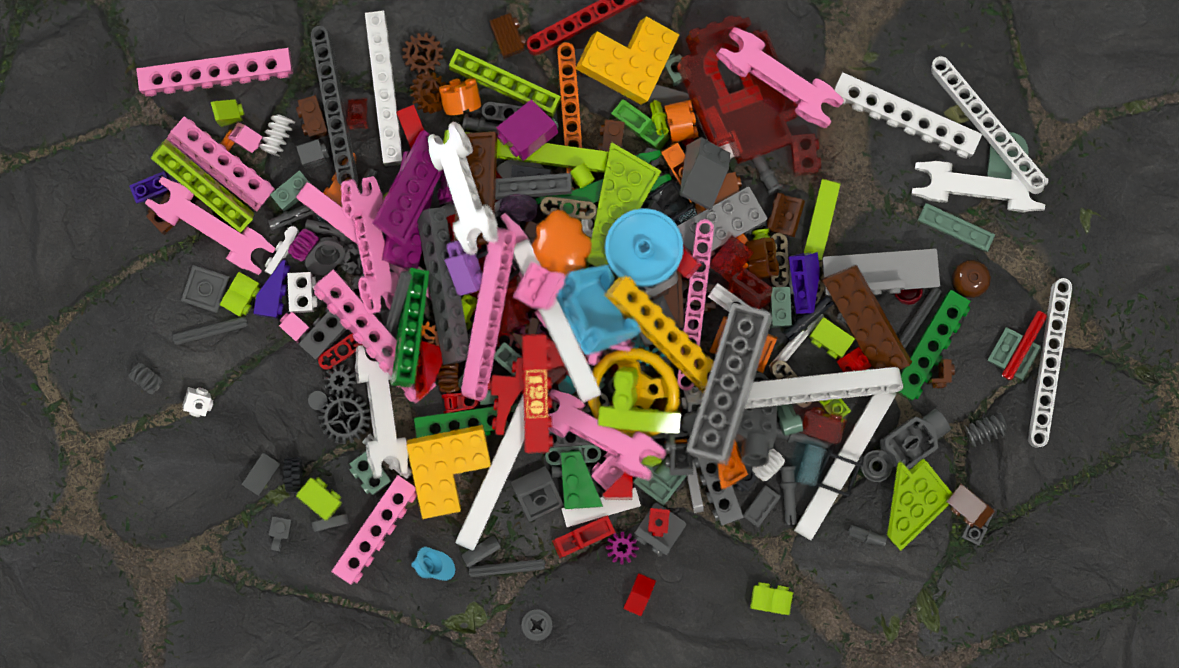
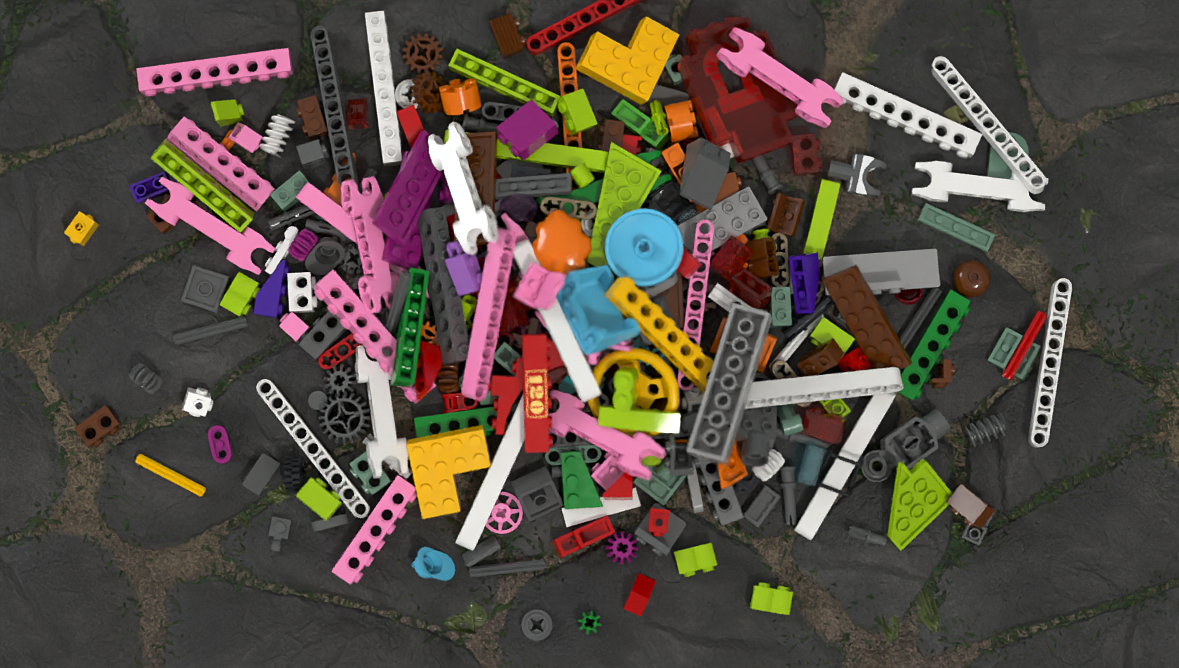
(85, 233): none -> yellow head
(96, 421): none -> reddish brown brick
(170, 475): none -> yellow axle
(218, 445): none -> magenta plate
(306, 442): none -> white beam
(402, 89): none -> white gear
(502, 513): none -> bright pink wheel
(577, 112): none -> lime brick
(594, 623): none -> green gear
(630, 142): none -> red brick
(695, 559): none -> lime brick
(820, 358): none -> reddish brown brick
(856, 174): none -> dark grey connector

